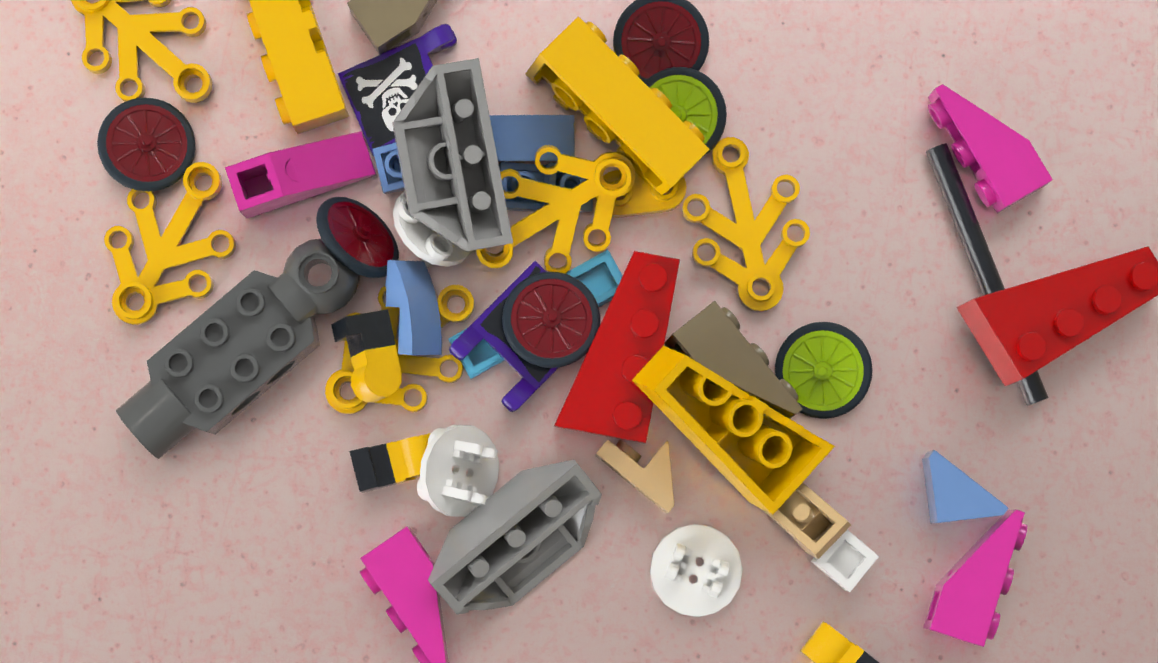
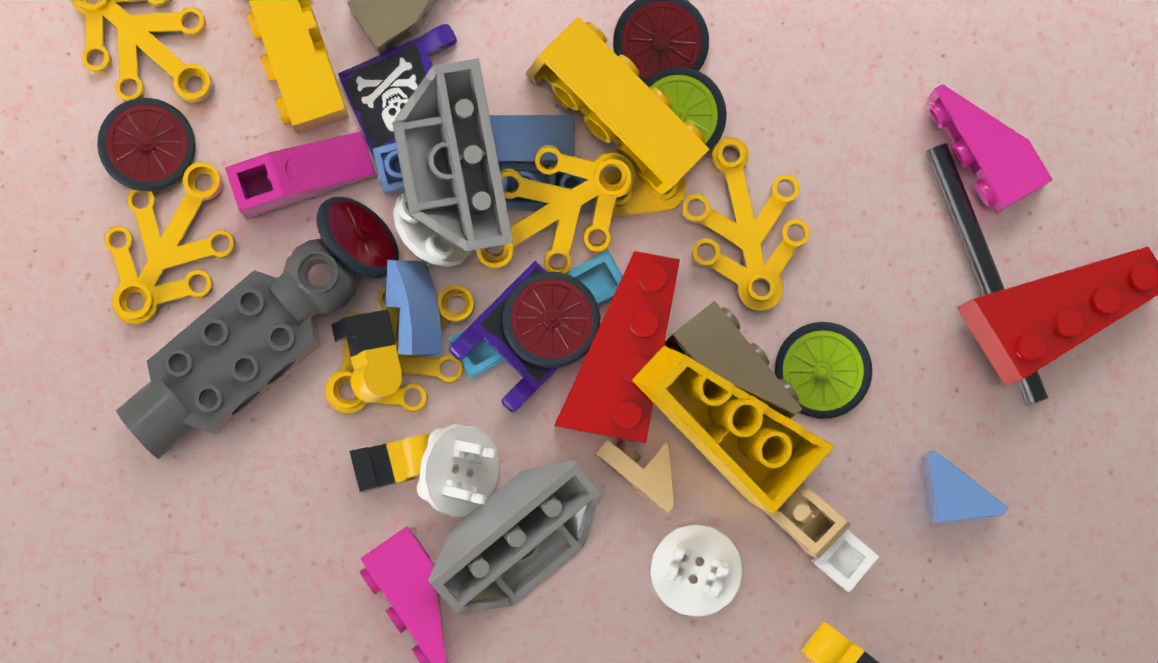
(970, 590): dark pink slope -> none

